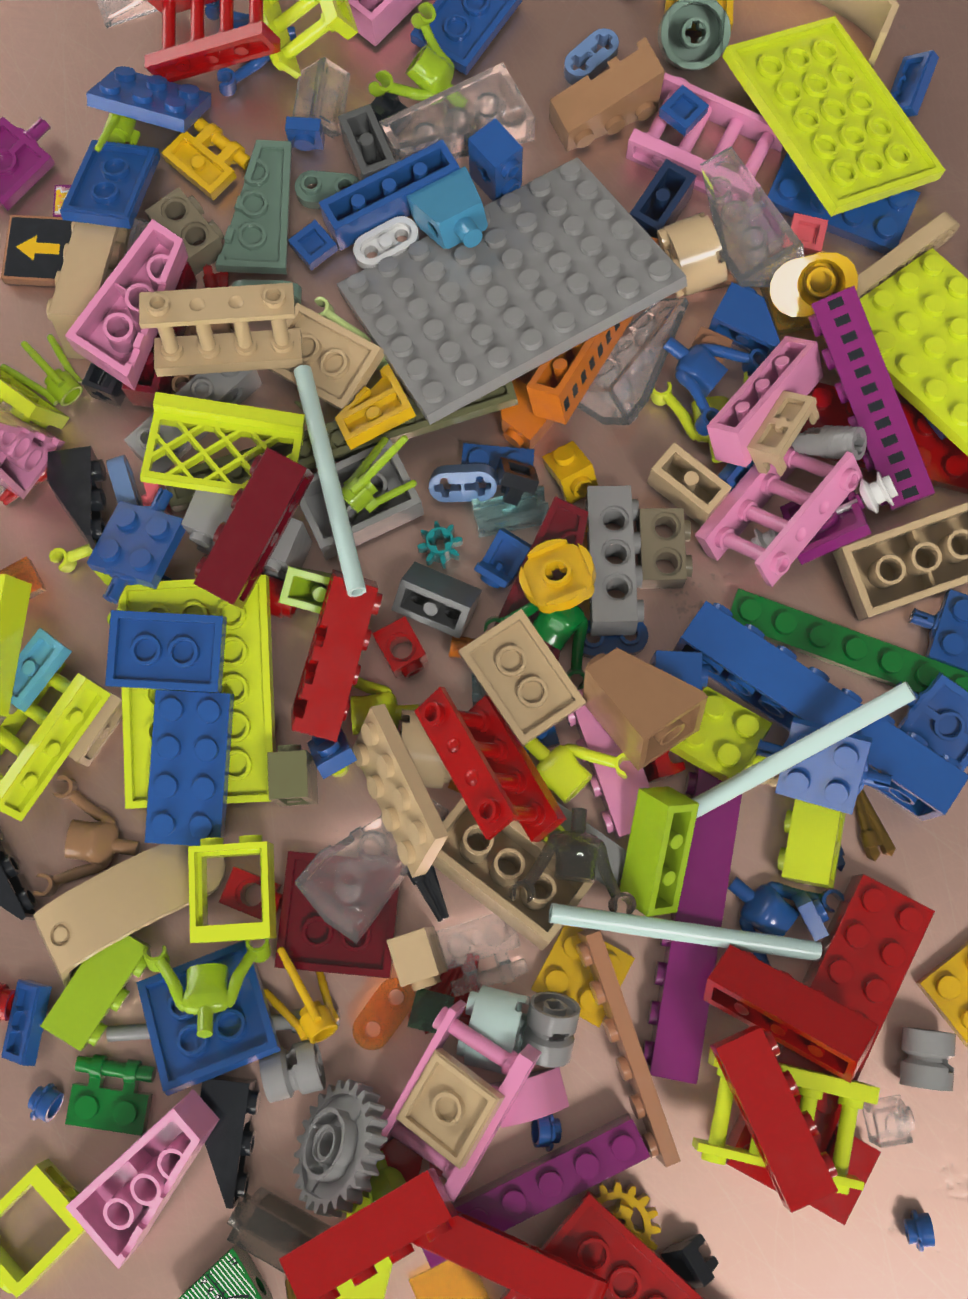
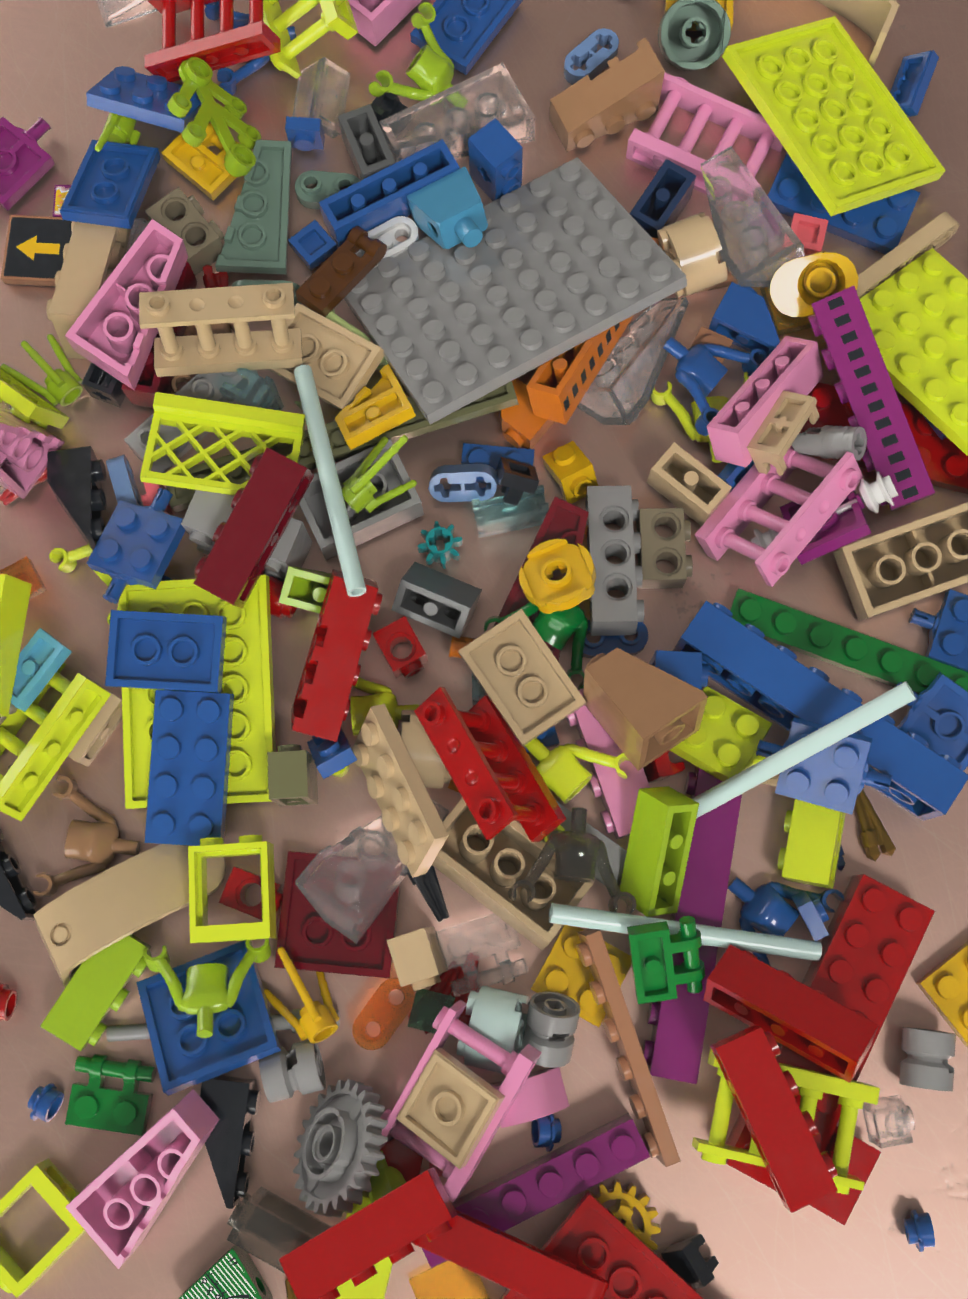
(24, 1024): blue plate -> none
(197, 77): none -> lime plant
(258, 393): none -> clear light blue hinge
(341, 272): none -> reddish brown plate
(503, 559): blue bracket -> none
(653, 960): none -> green plate
(683, 110): blue plate -> none

